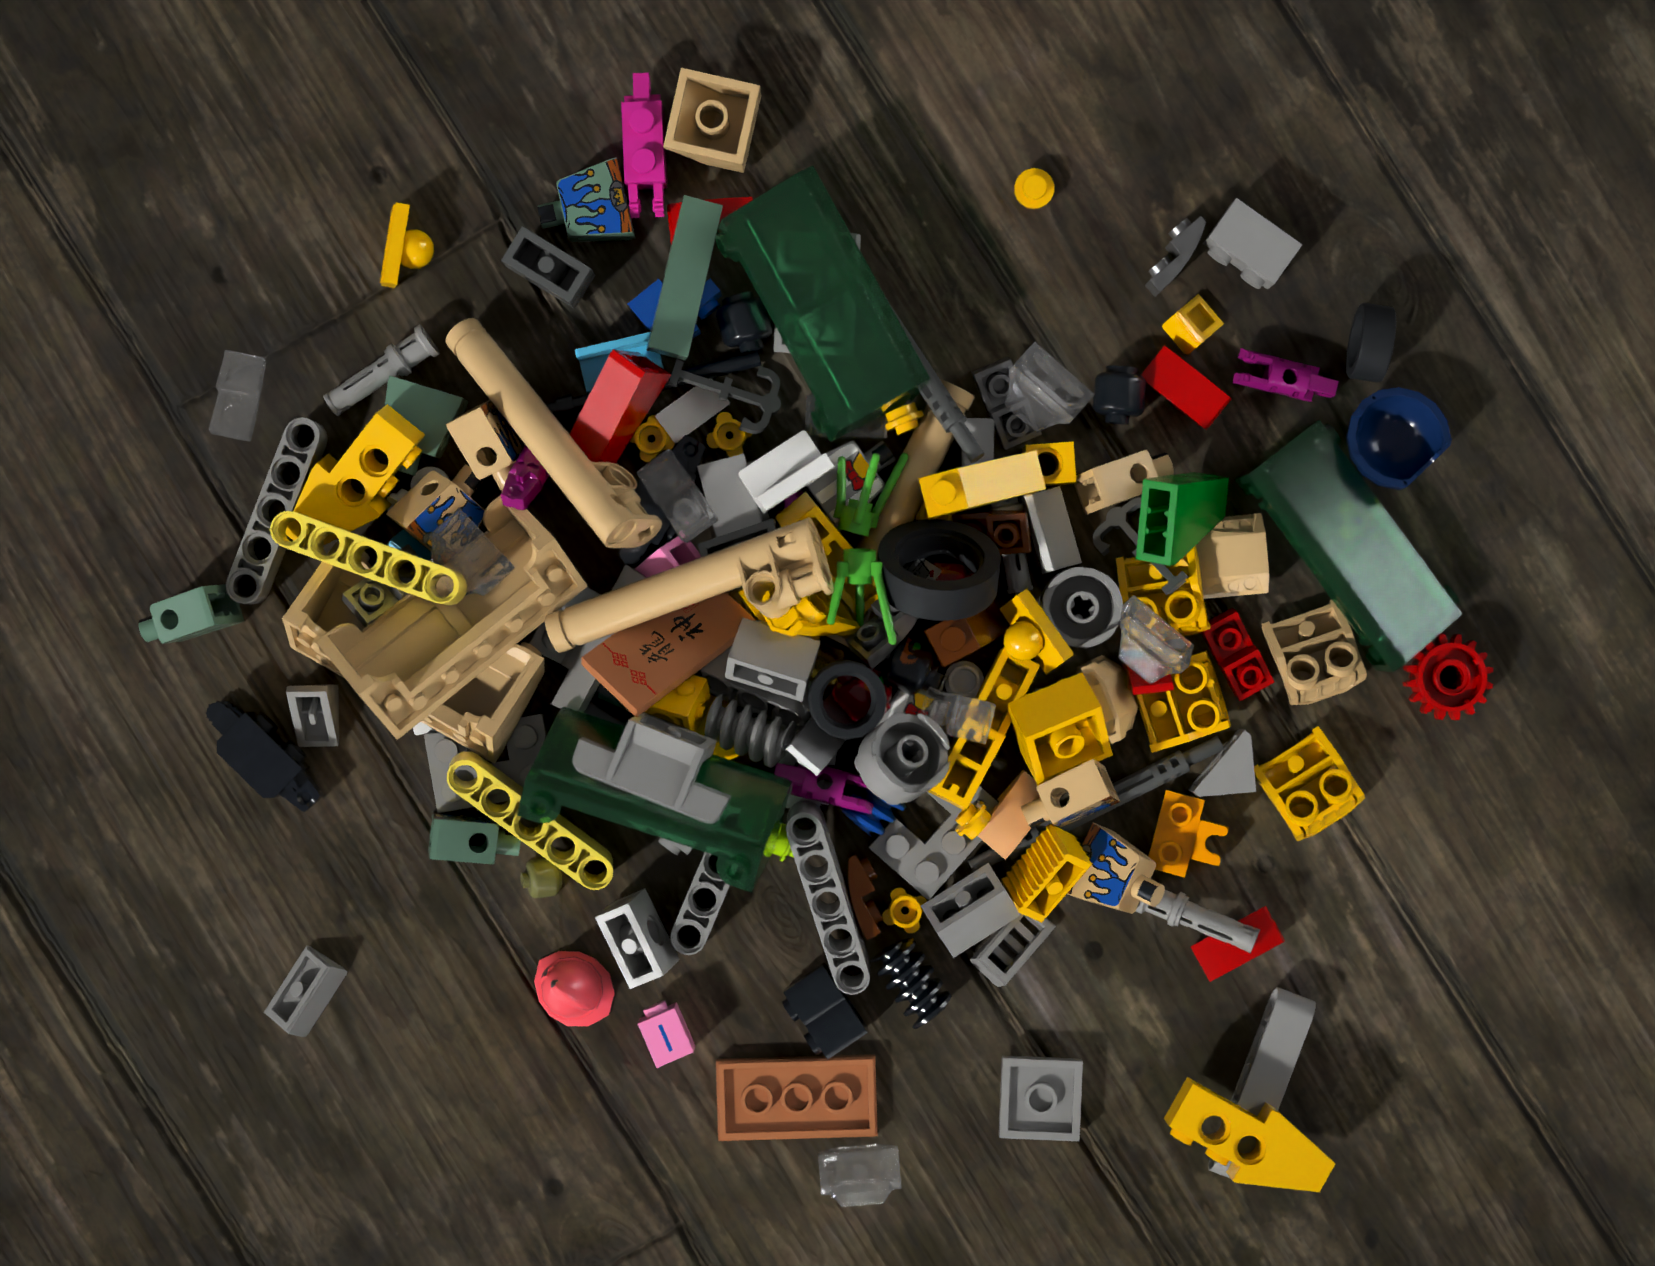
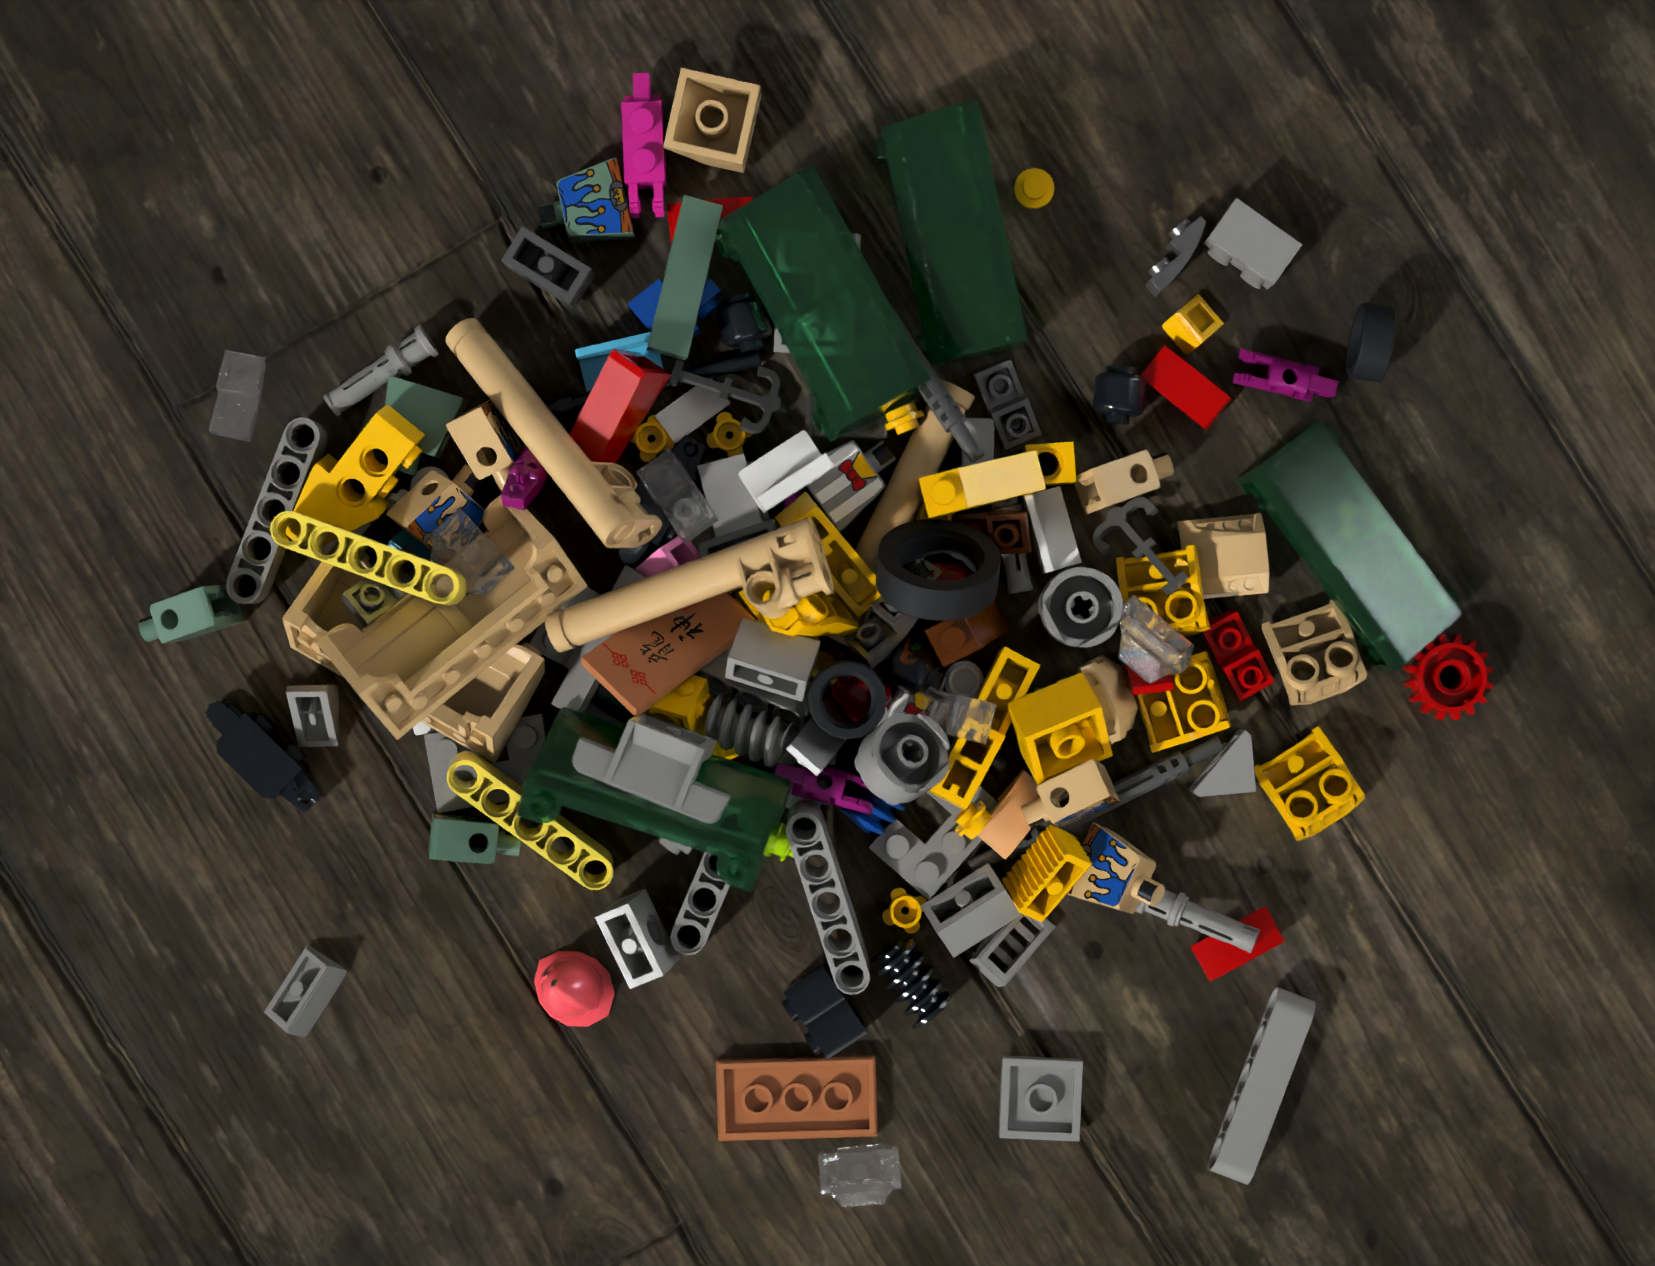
(409, 247): yellow tile -> none
(541, 878): olive piece -> none
(665, 1033): bright pink brick -> none
(857, 515): bright green plant -> none
(859, 567): bright green plant -> none
(860, 884): reddish brown slope -> none
(953, 234): none -> clear green windscreen
(1033, 633): yellow tile -> none
(1044, 390): clear slope -> none
(1178, 514): green slope -> none
(1183, 834): light orange plate -> none
(1281, 1152): yellow brick -> none
(1396, 436): dark blue cylinder -> none

